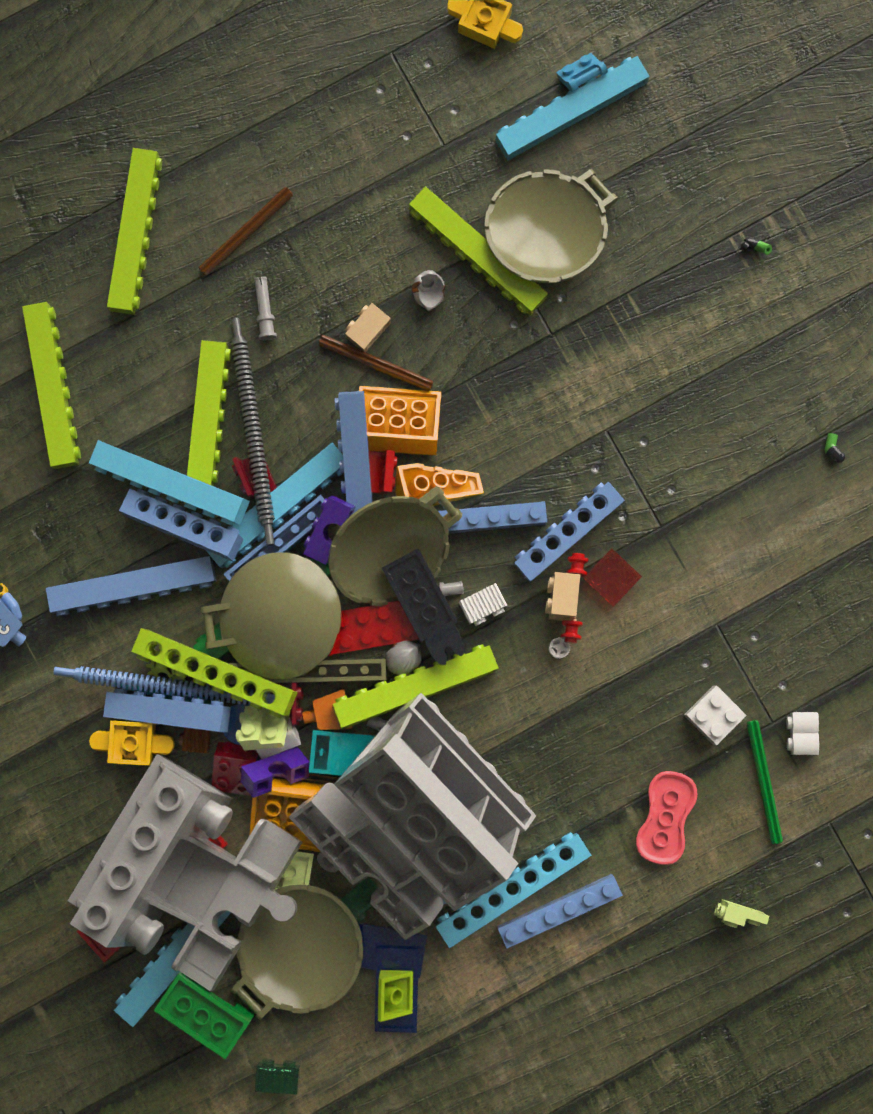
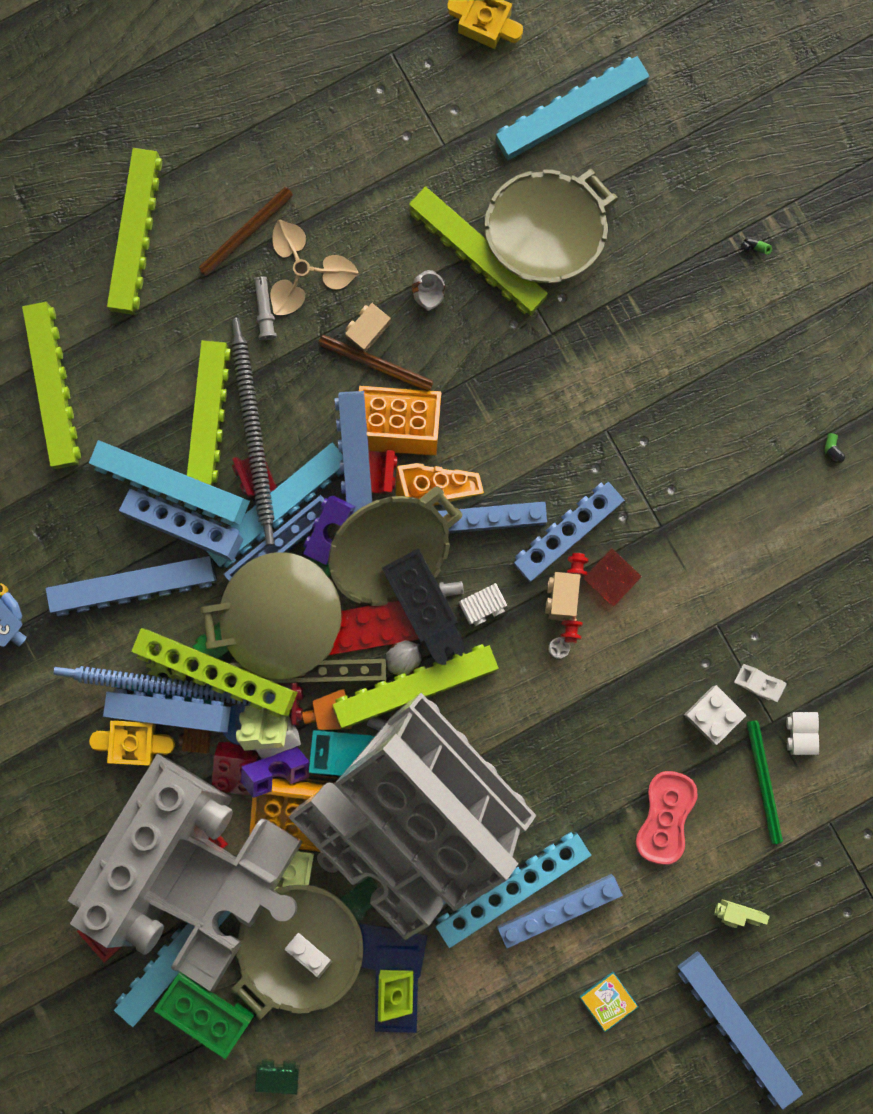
(285, 295): none -> tan plant
(308, 955): none -> white brick
(581, 71): dark azure plate -> none
(608, 1001): none -> tile
(740, 1030): none -> medium blue brick
(760, 683): none -> white brick

